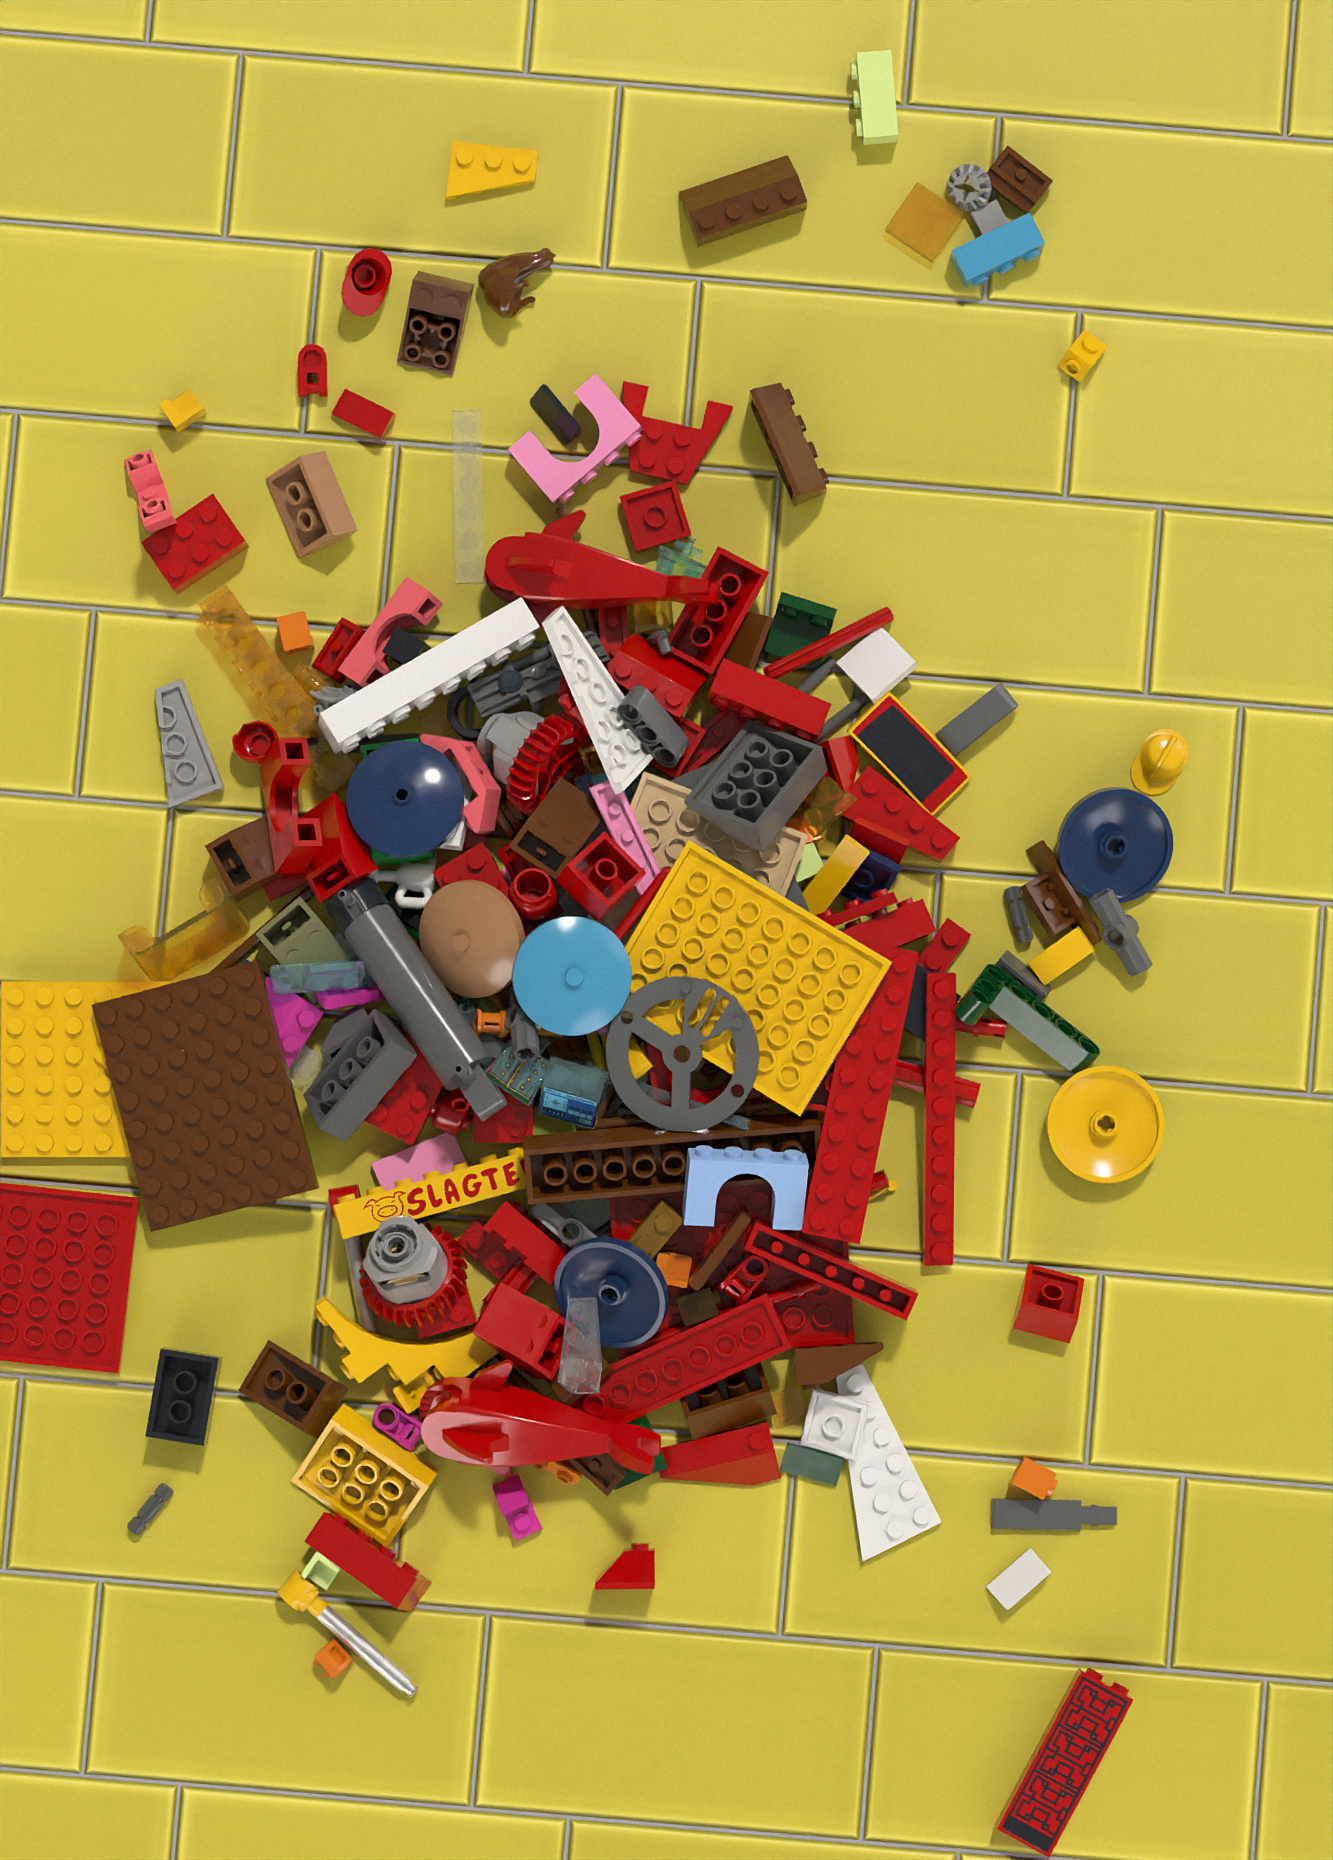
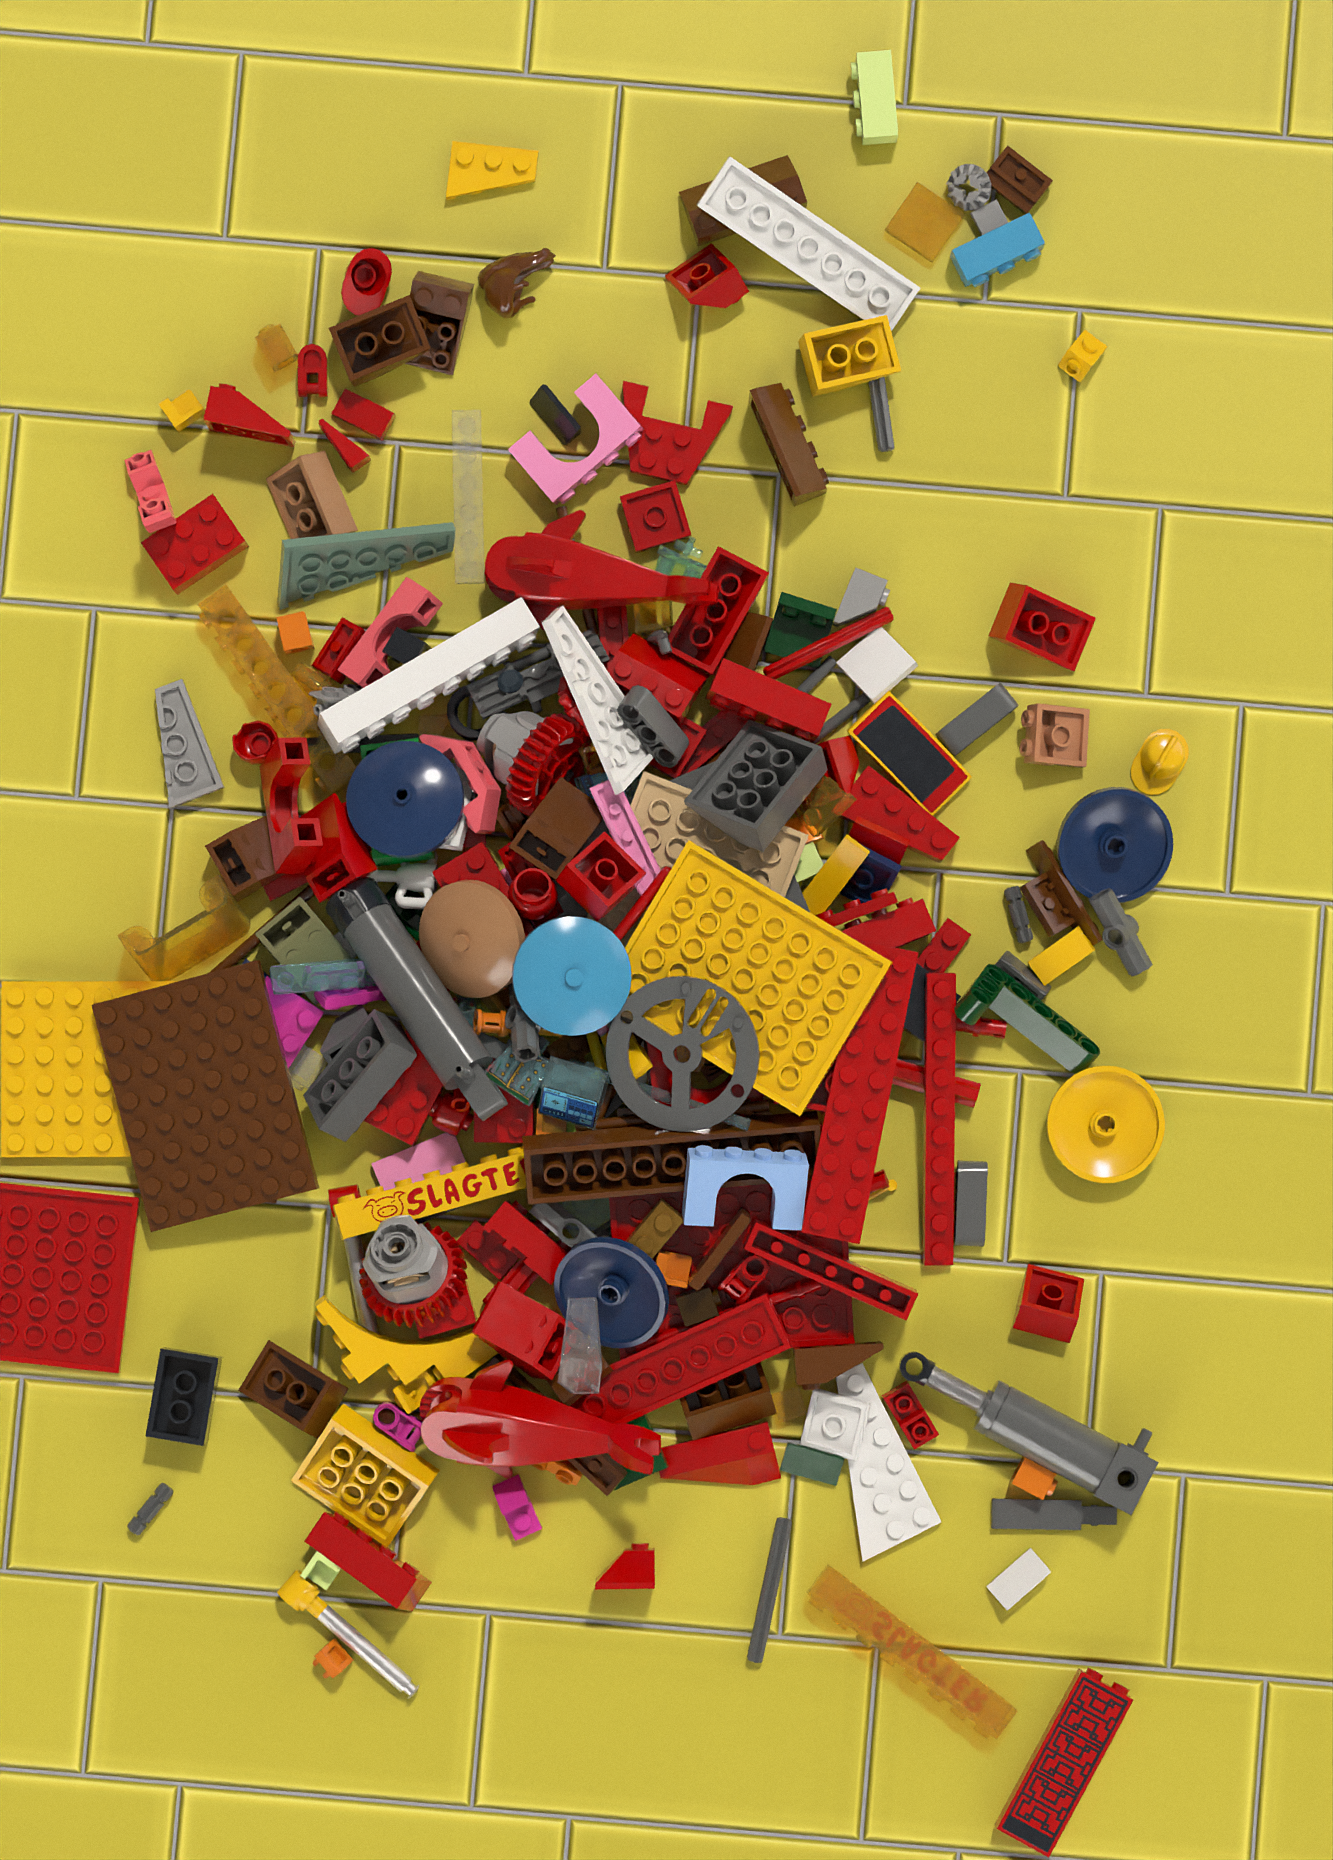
(236, 415): none -> red slope
(276, 346): none -> clear yellow brick
(350, 453): none -> red slope
(351, 558): none -> sand green wing
(380, 340): none -> reddish brown slope
(549, 1125): none -> orange panel
(708, 279): none -> red slope
(769, 1590): none -> dark grey axle
(806, 244): none -> white plate
(848, 355): none -> yellow slope
(861, 597): none -> light grey slope
(881, 415): none -> dark grey axle
(910, 1415): none -> red slope
(912, 1652): none -> clear yellow brick
(970, 1203): none -> dark grey beam
(1042, 626): none -> red slope
(1047, 1436): none -> dark grey piece
(1055, 735): none -> nougat plate

